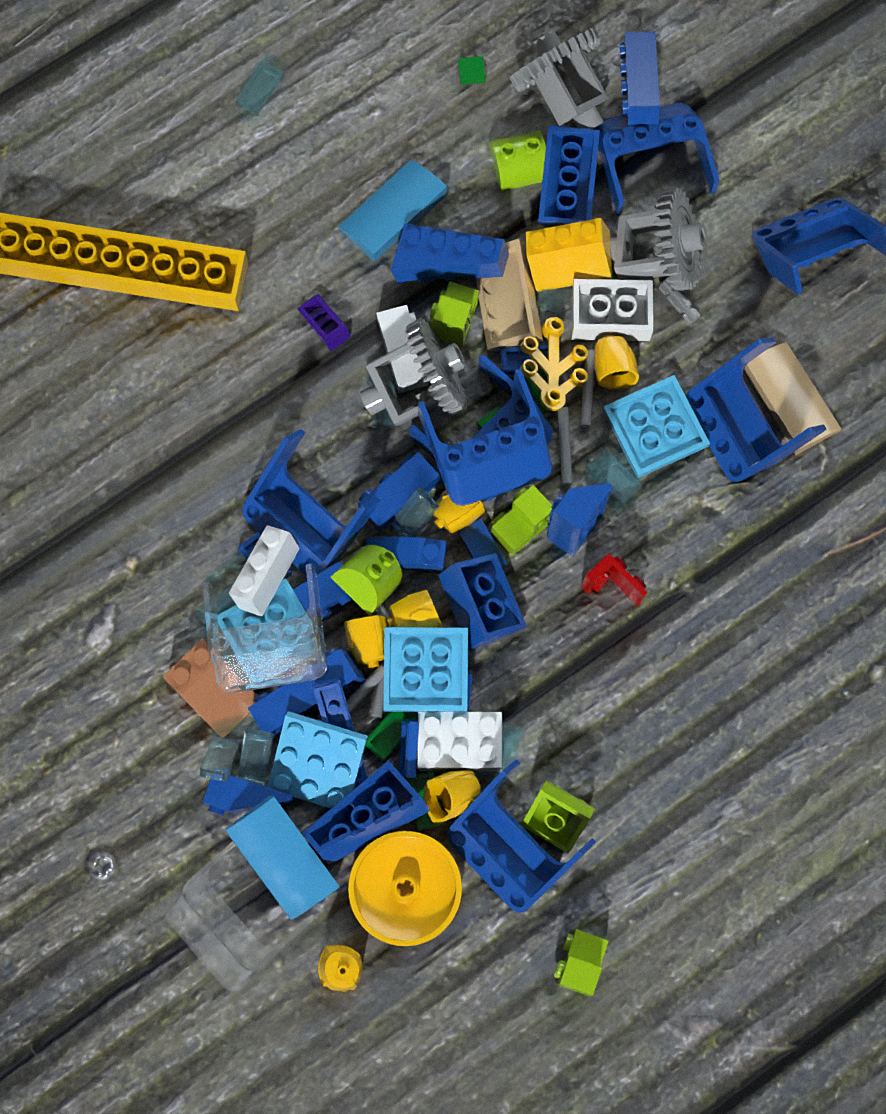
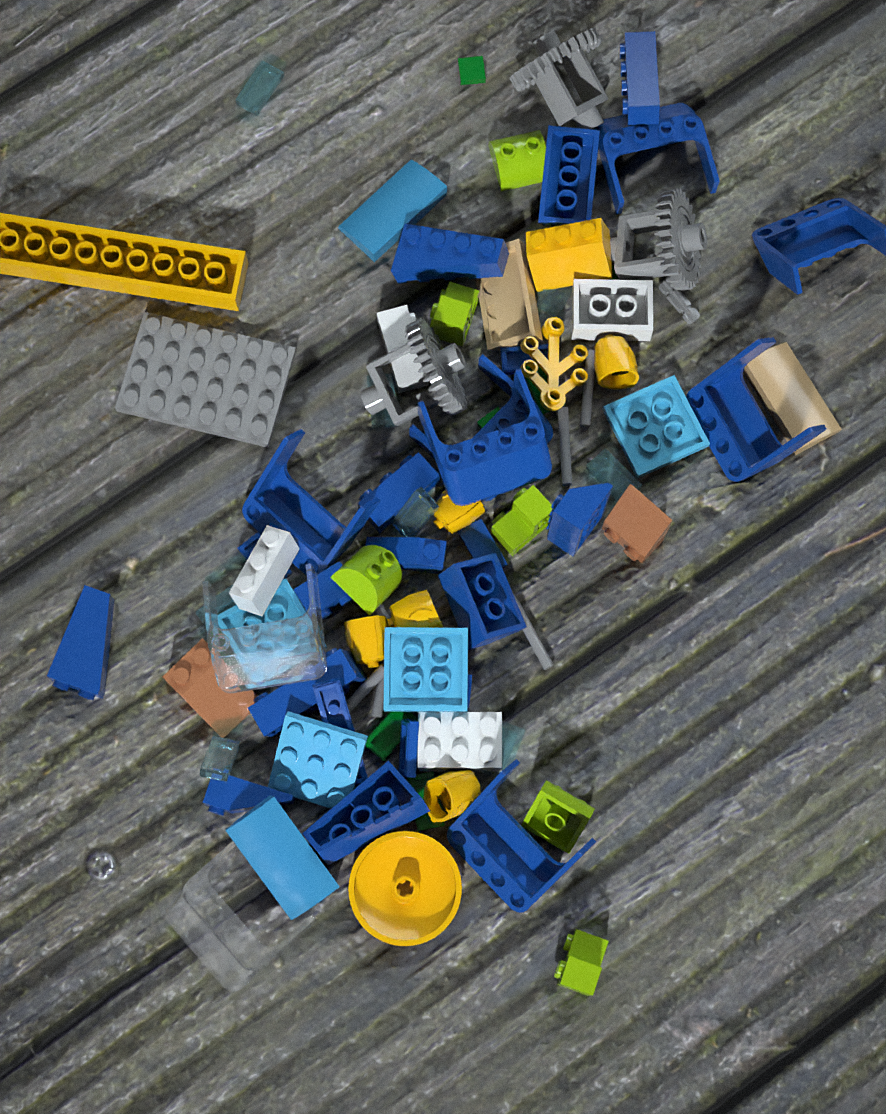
(85, 647): none -> blue slope
(206, 379): none -> light grey plate
(255, 756): clear light blue tile -> none
(334, 334): dark purple slope -> none
(340, 967): yellow helmet -> none
(534, 640): none -> light grey bar
(615, 570): red bracket -> none
(636, 524): none -> nougat slope

